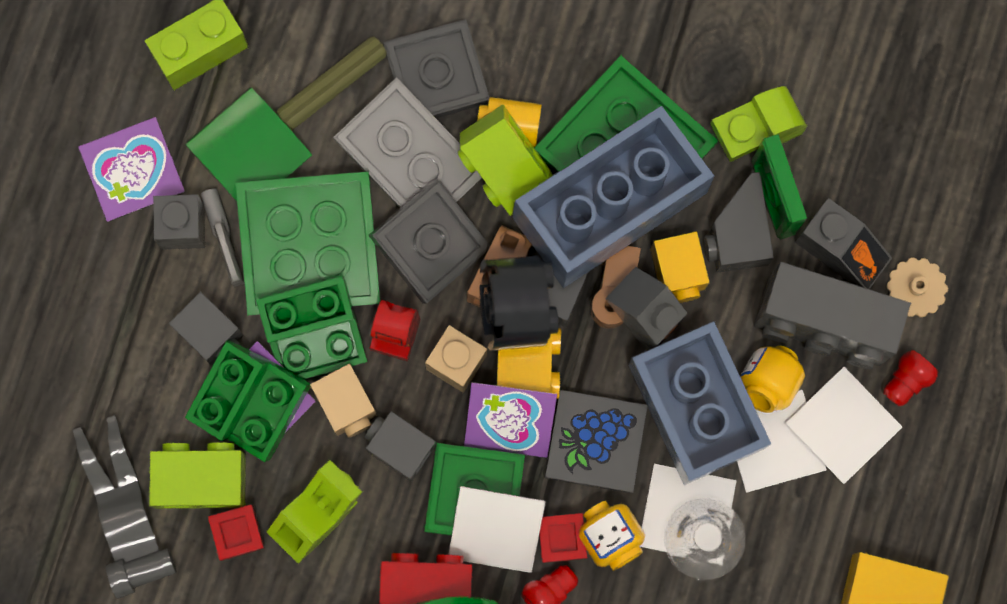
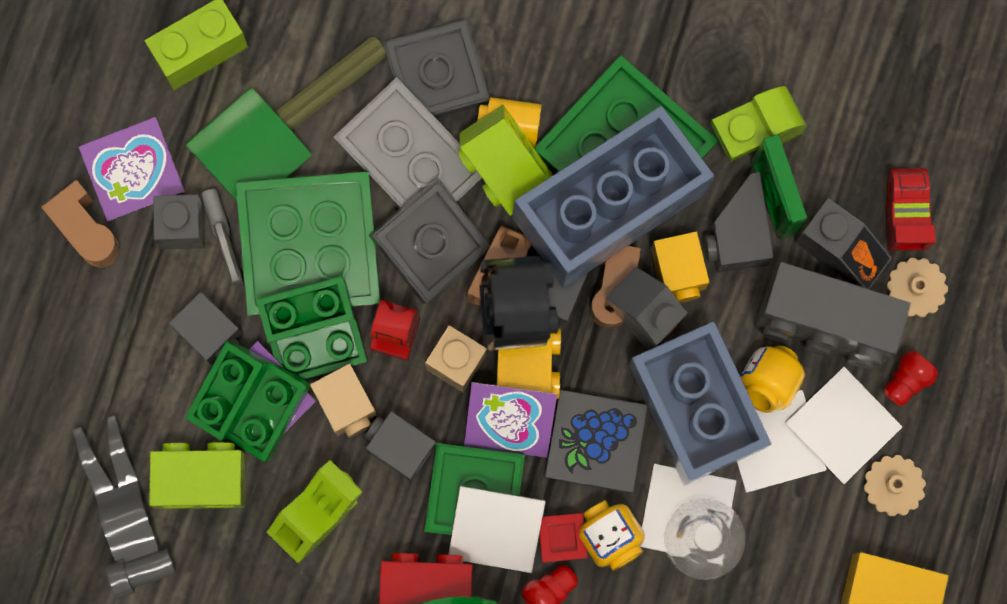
(89, 238): none -> medium nougat leg
(236, 532): red plate -> none
(894, 485): none -> tan piece
(909, 210): none -> red leg

